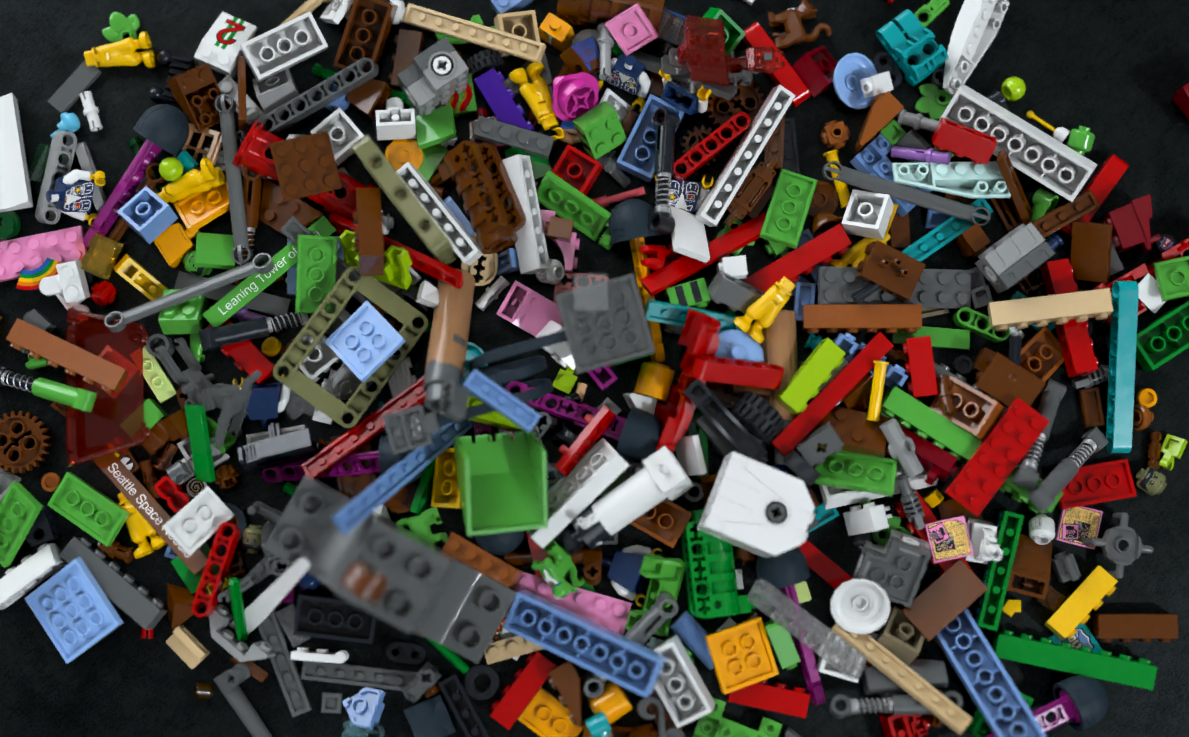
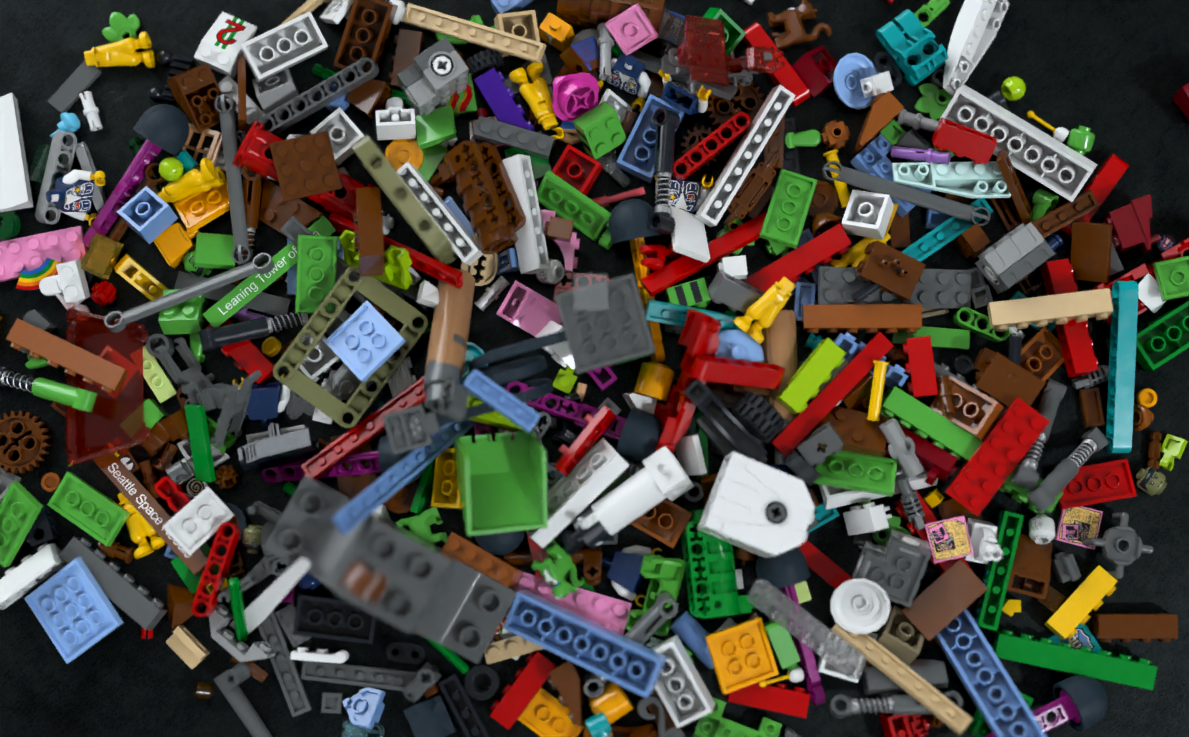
(794, 675): none -> hinge
(806, 138): none -> bright green piece

